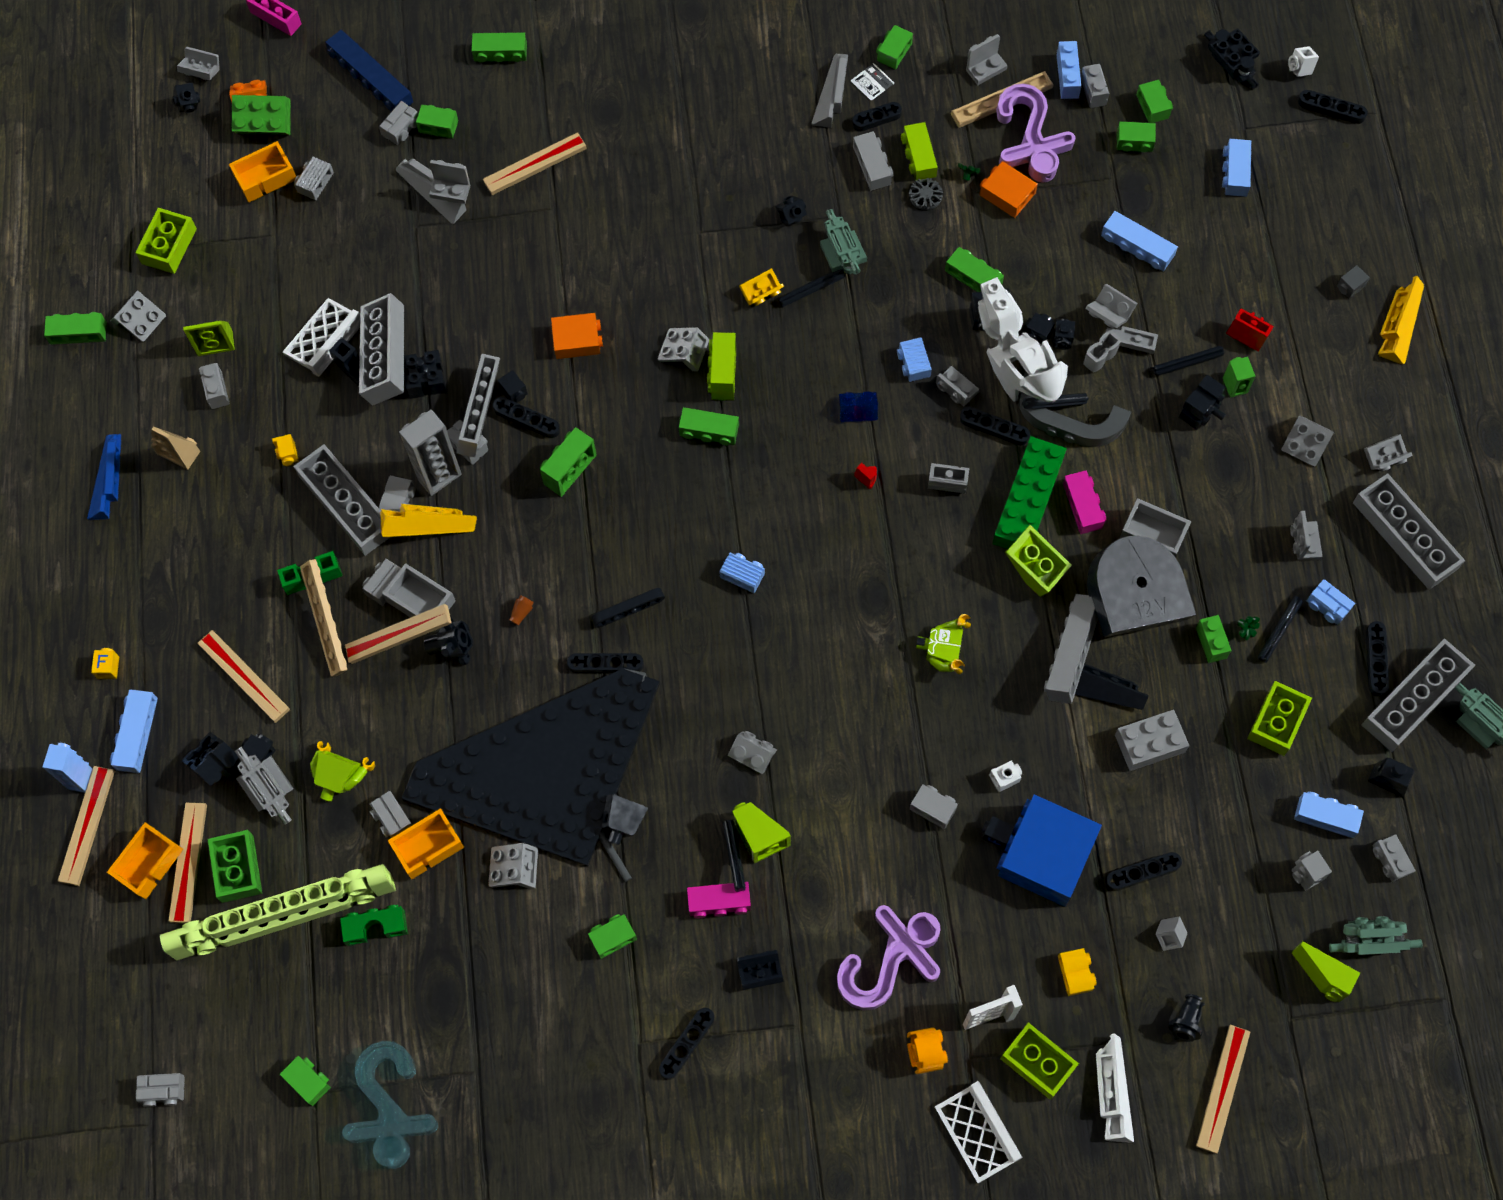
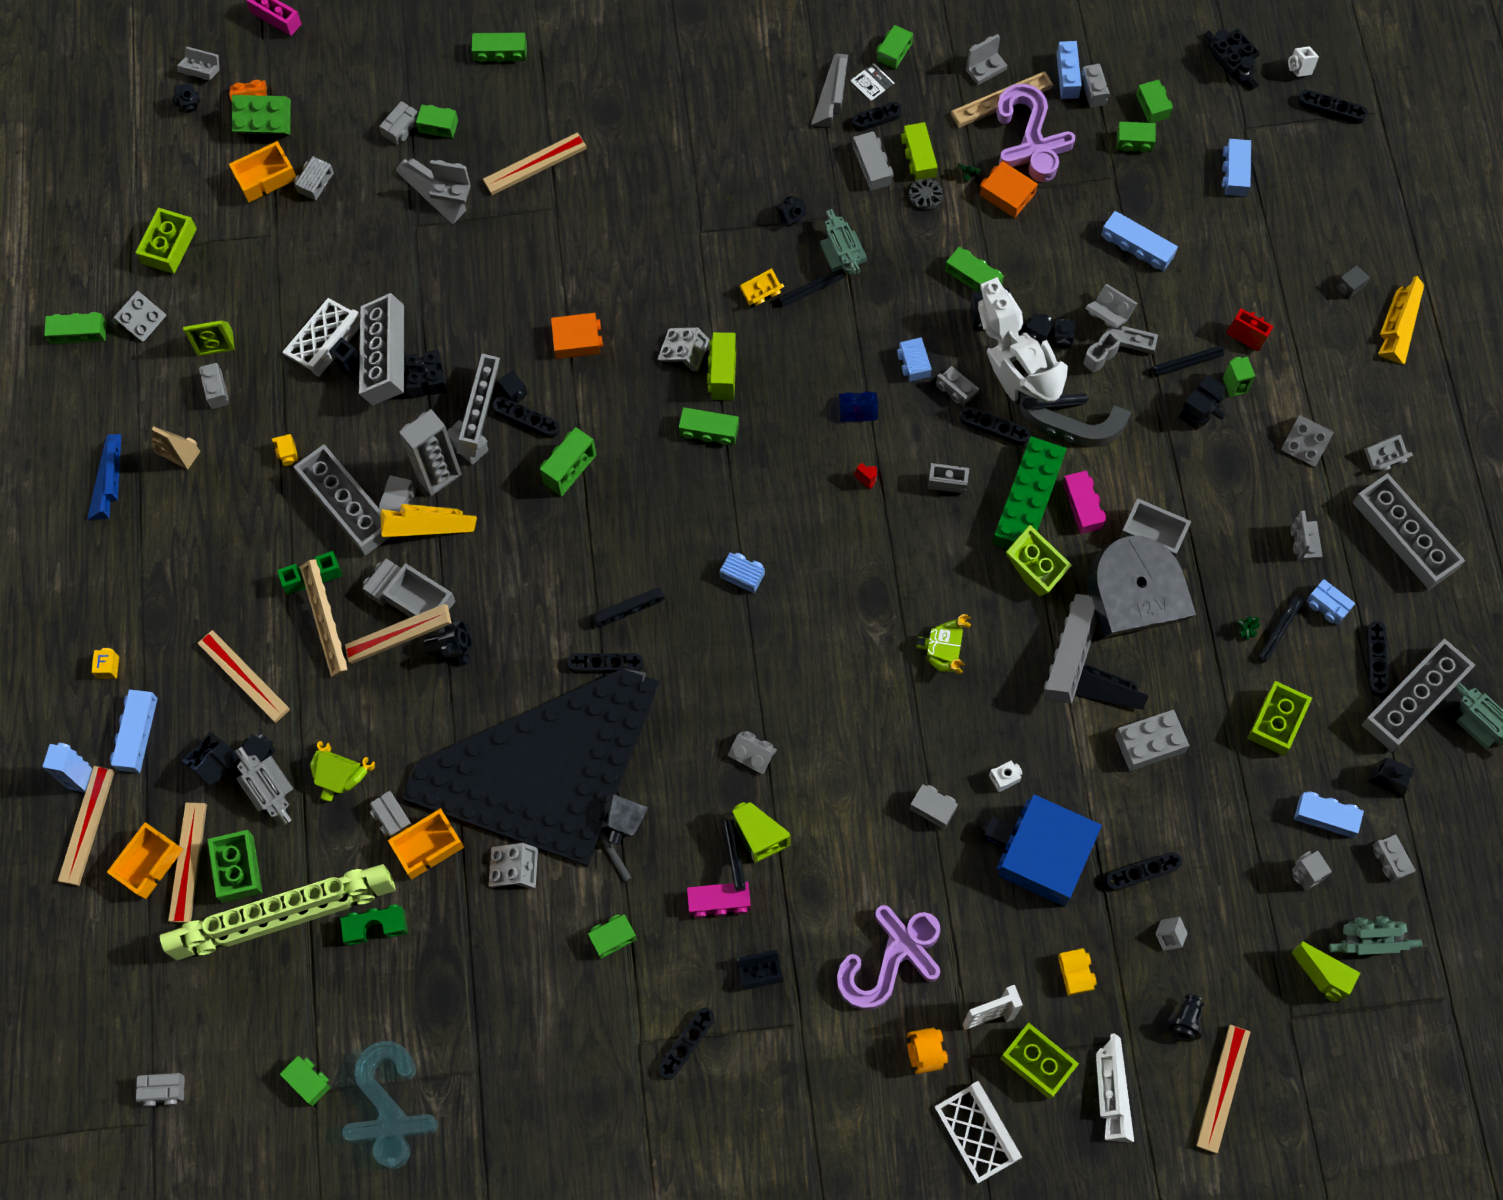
(367, 70): dark blue brick -> none
(521, 609): dark orange cone -> none
(1213, 639): bright green brick -> none

